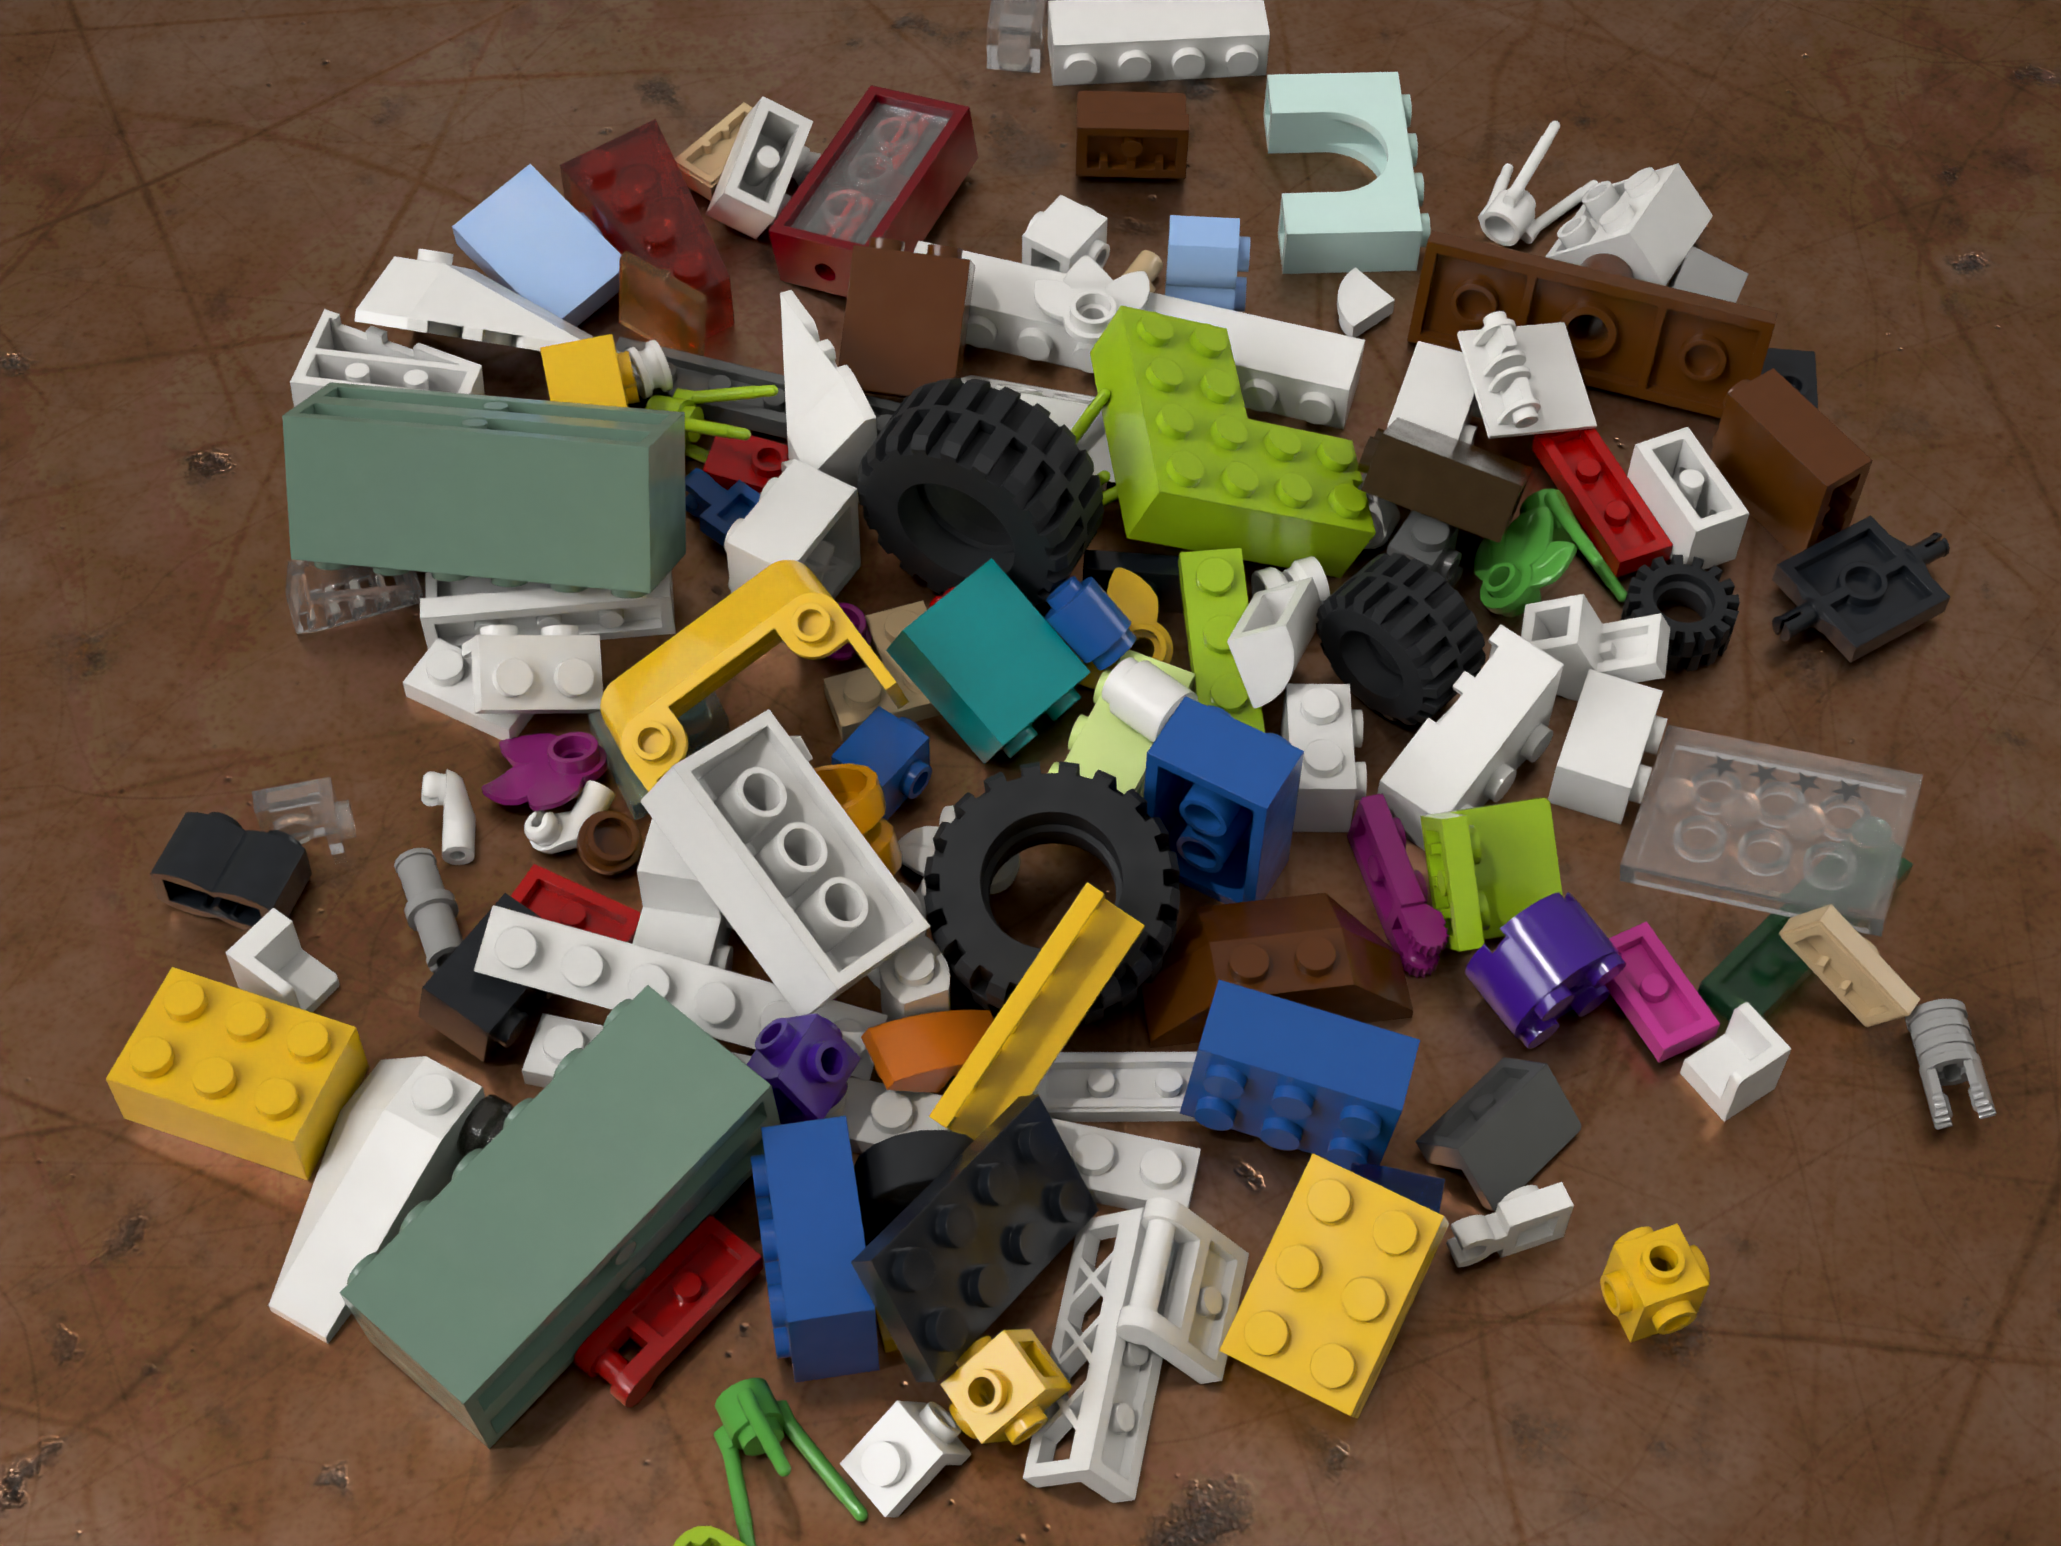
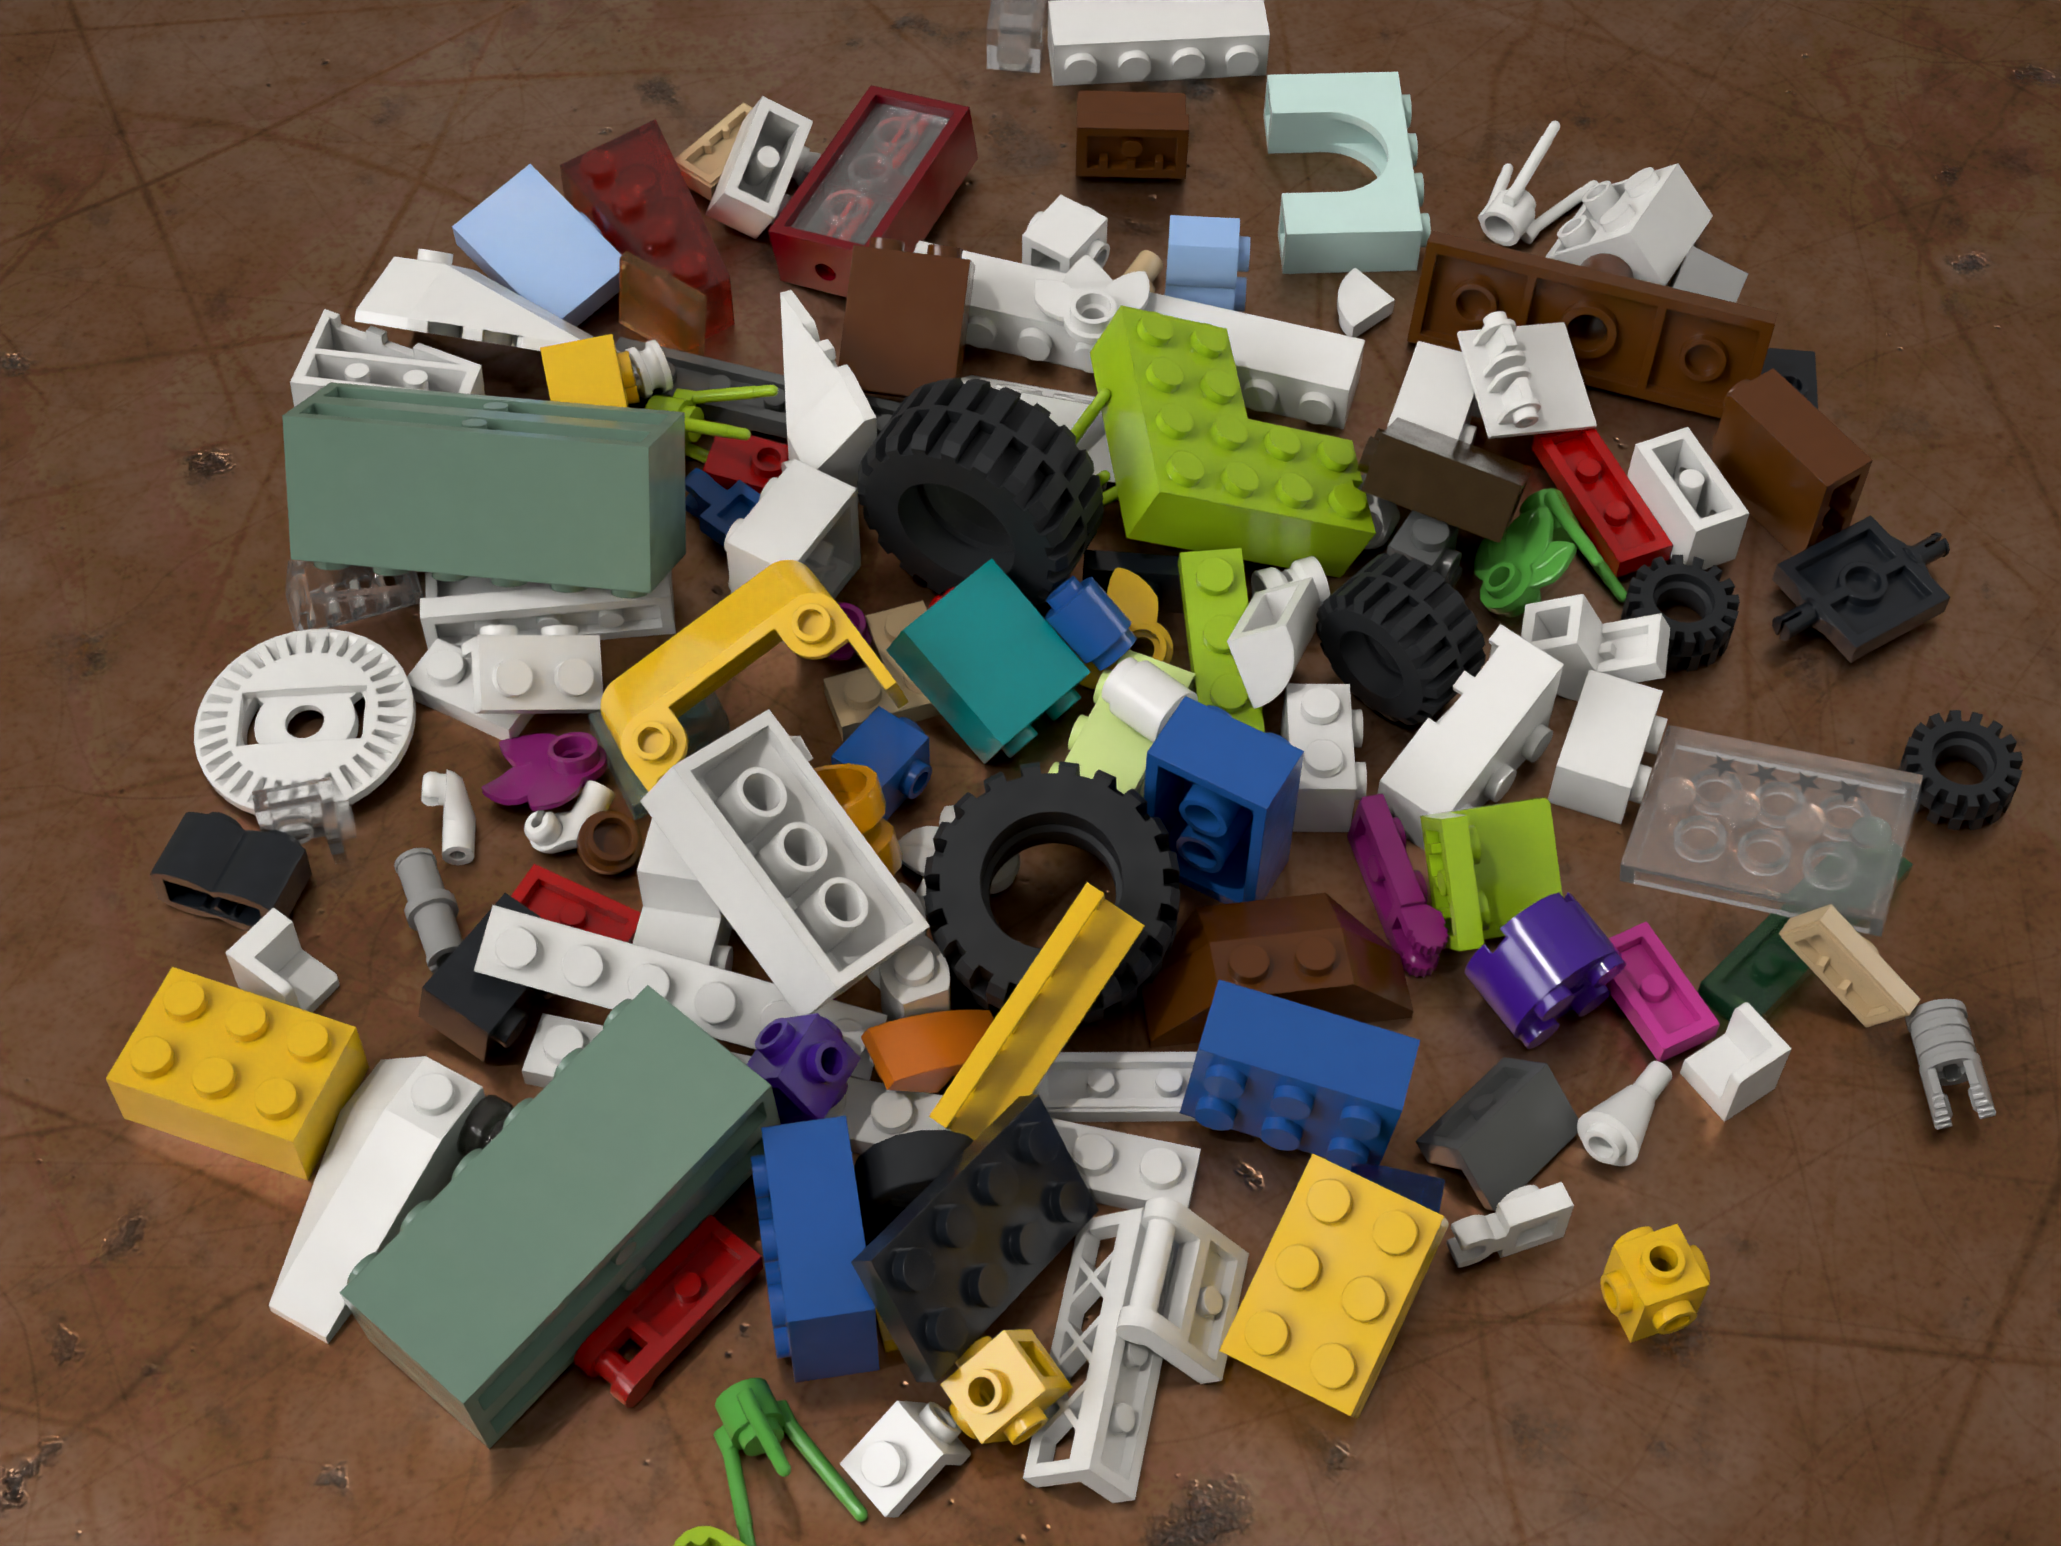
(296, 674): none -> white piece
(1618, 1125): none -> white cone
(1975, 745): none -> black tyre

